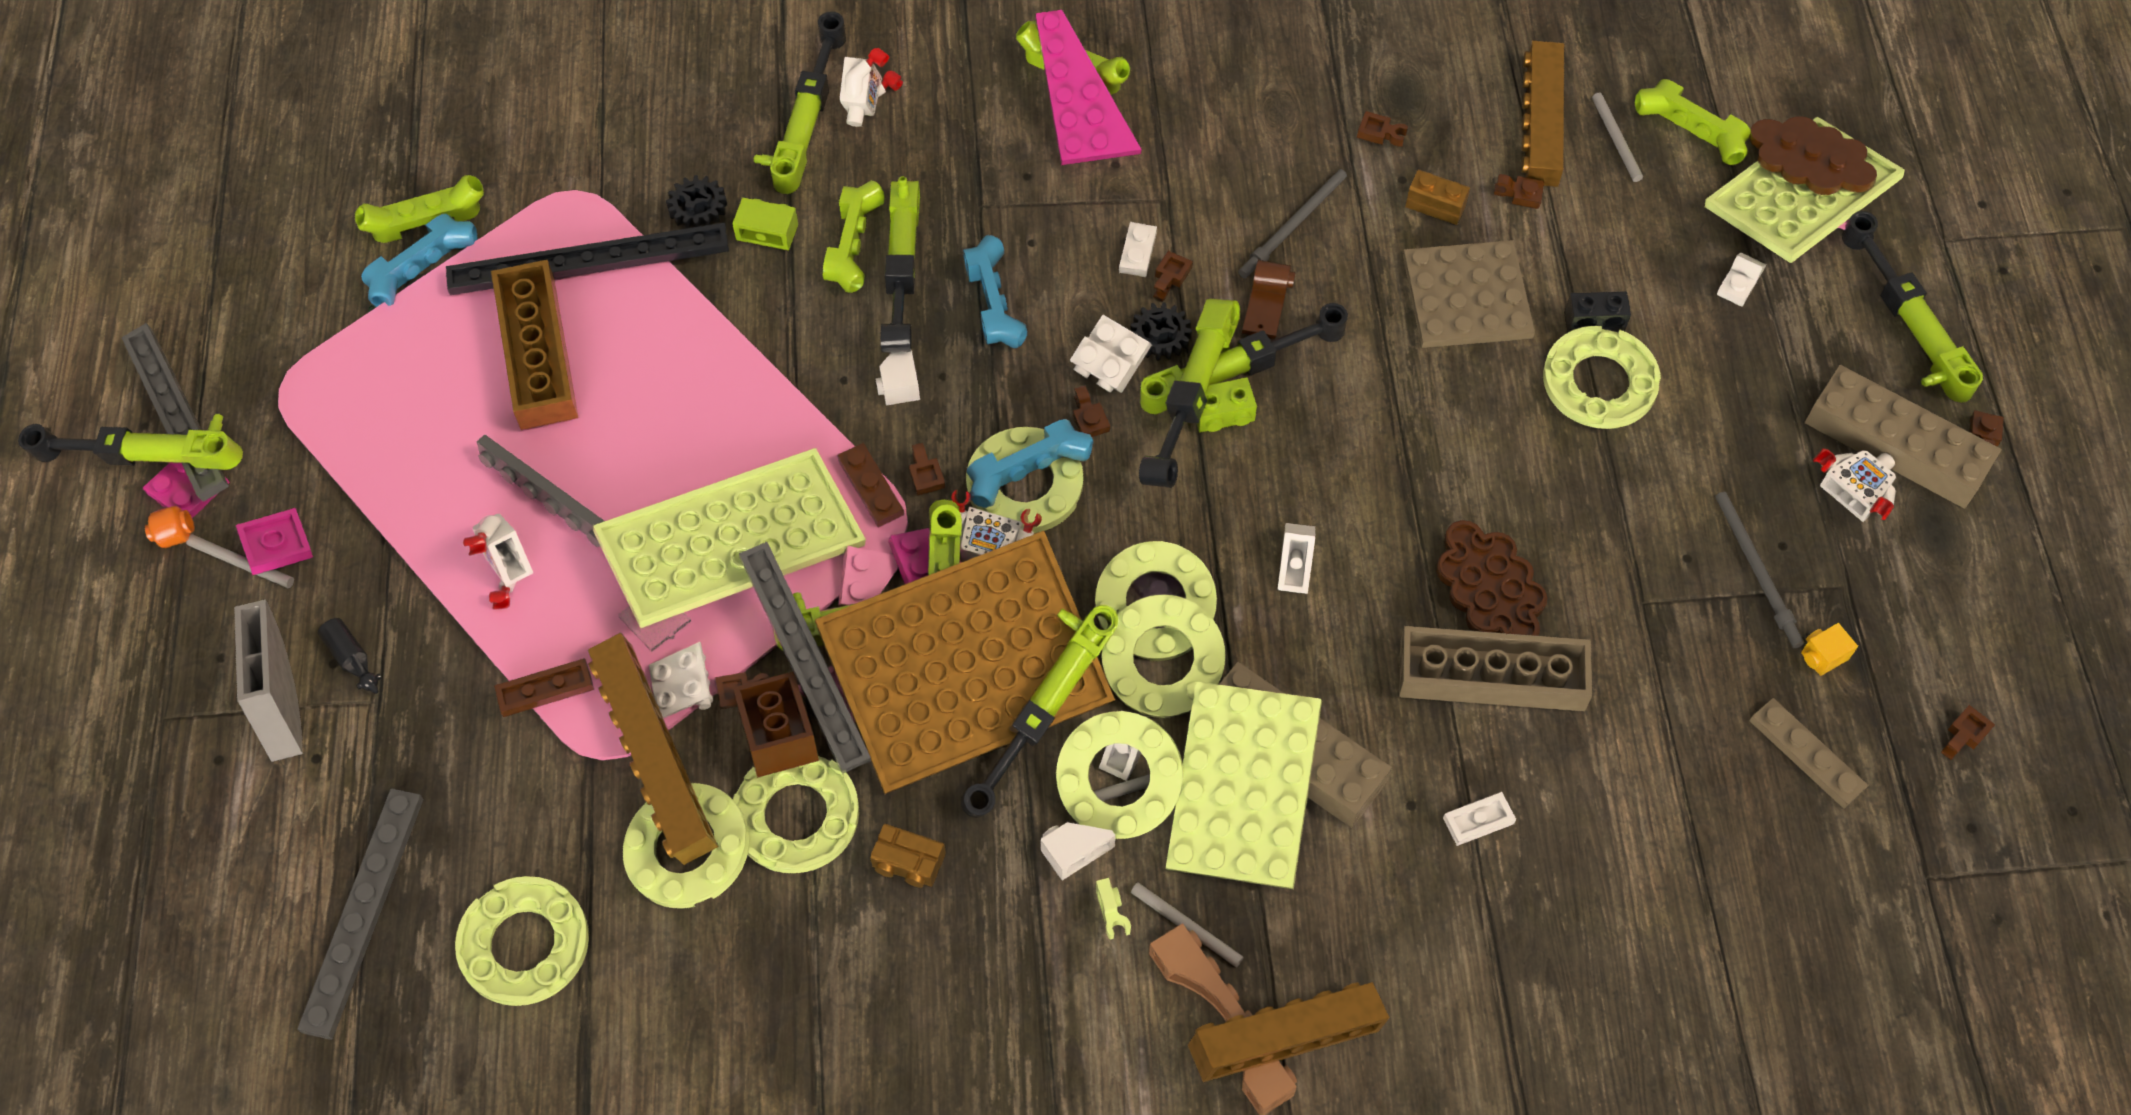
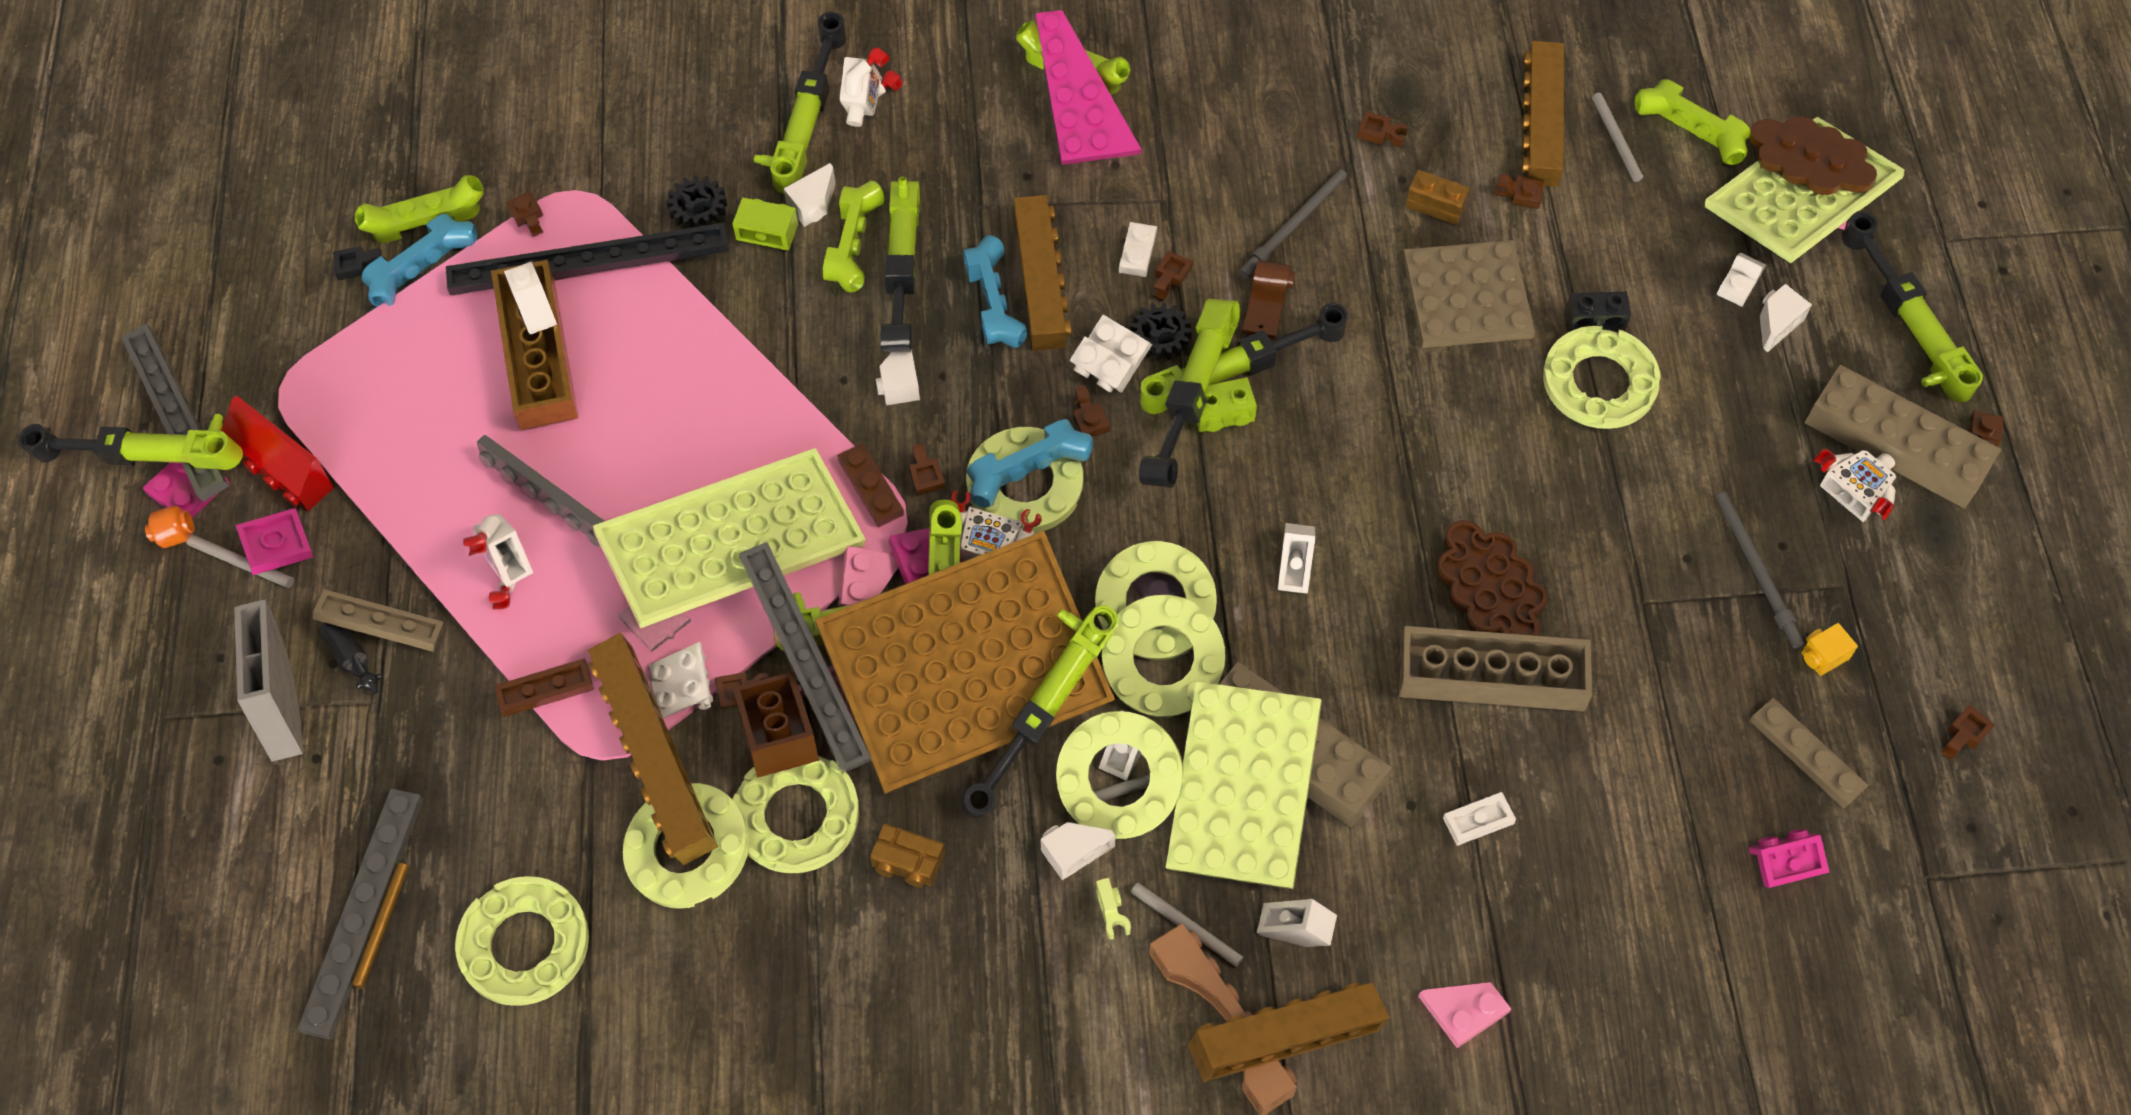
(276, 456): none -> red slope
(353, 261): none -> black plate
(378, 620): none -> dark tan plate
(380, 926): none -> pearl gold bar
(526, 211): none -> reddish brown plate
(530, 297): none -> white slope
(812, 195): none -> white slope
(1040, 273): none -> pearl gold brick
(1297, 922): none -> white slope
(1465, 1009): none -> bright pink wing
(1781, 315): none -> white slope
(1790, 858): none -> dark pink bracket

